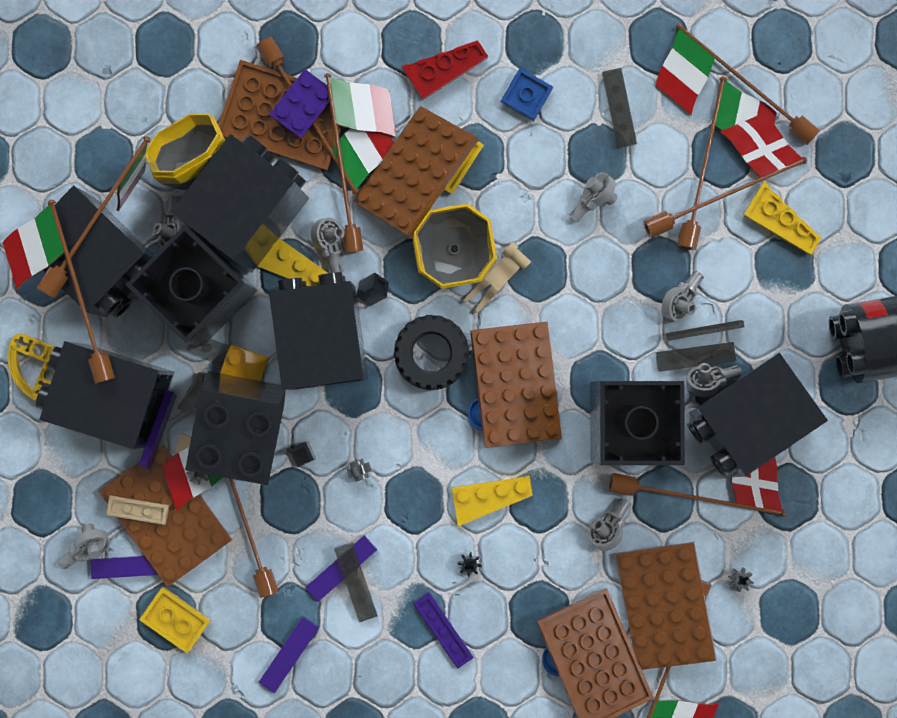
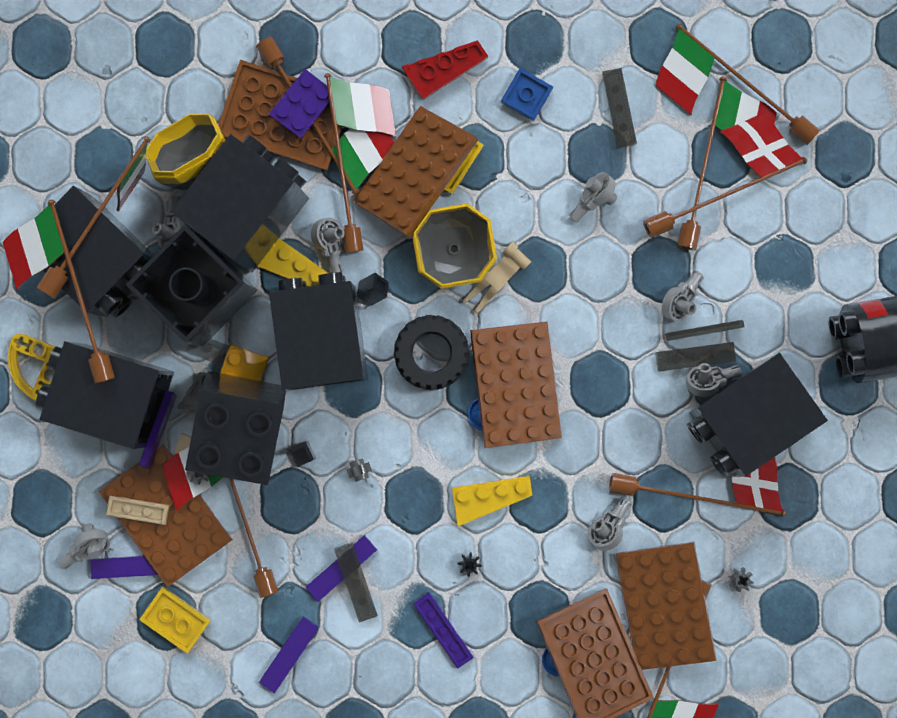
(637, 422): black brick -> none
(781, 220): yellow wing -> none

